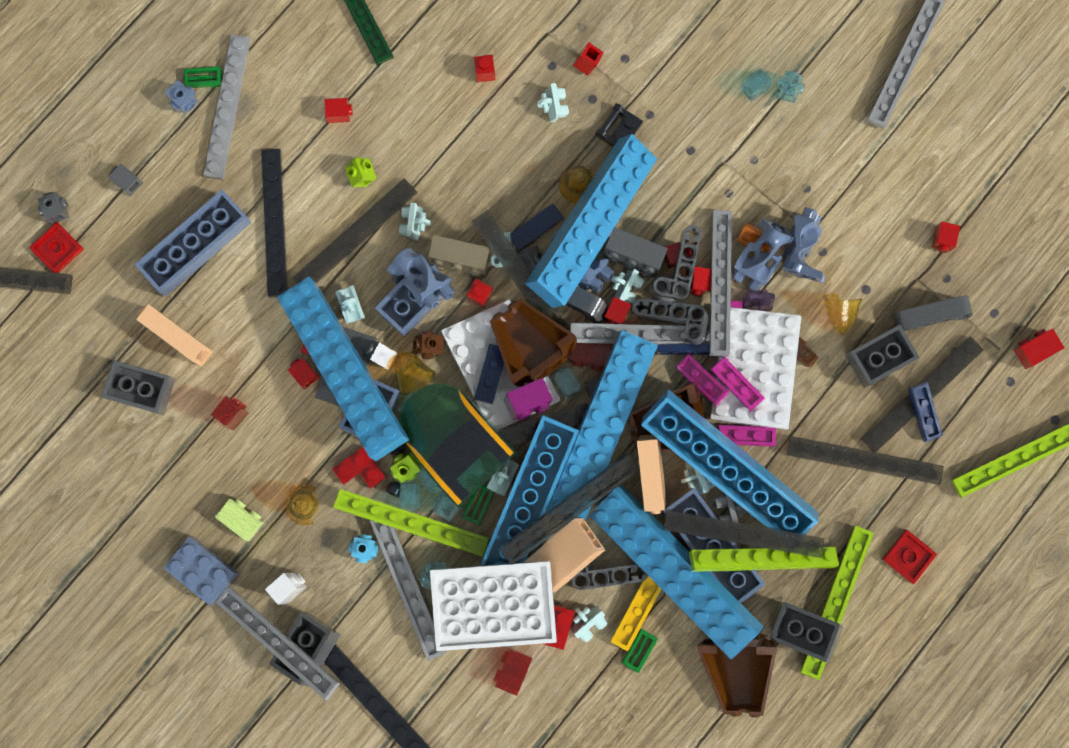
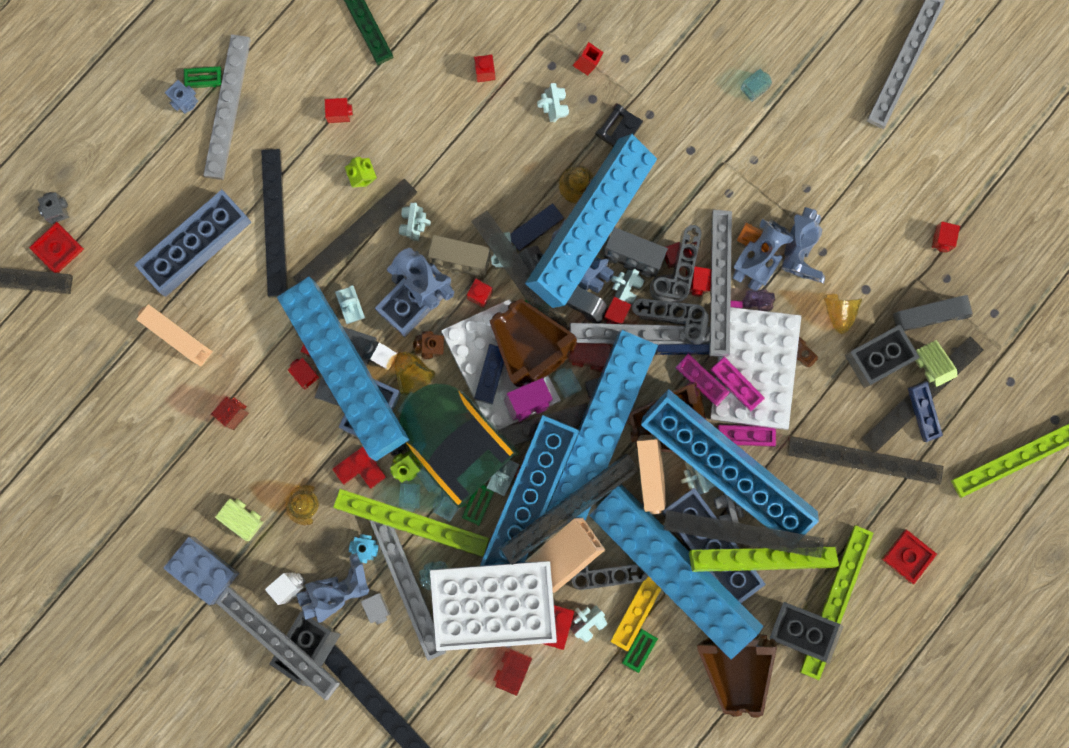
(125, 179): dark grey brick -> none
(138, 387): dark grey brick -> none
(326, 600): none -> sand blue hips
(376, 609): none -> light grey brick
(394, 489): black hinge -> none
(790, 86): clear light blue brick -> none
(936, 363): none -> yellowish green brick
(1039, 348): red brick -> none

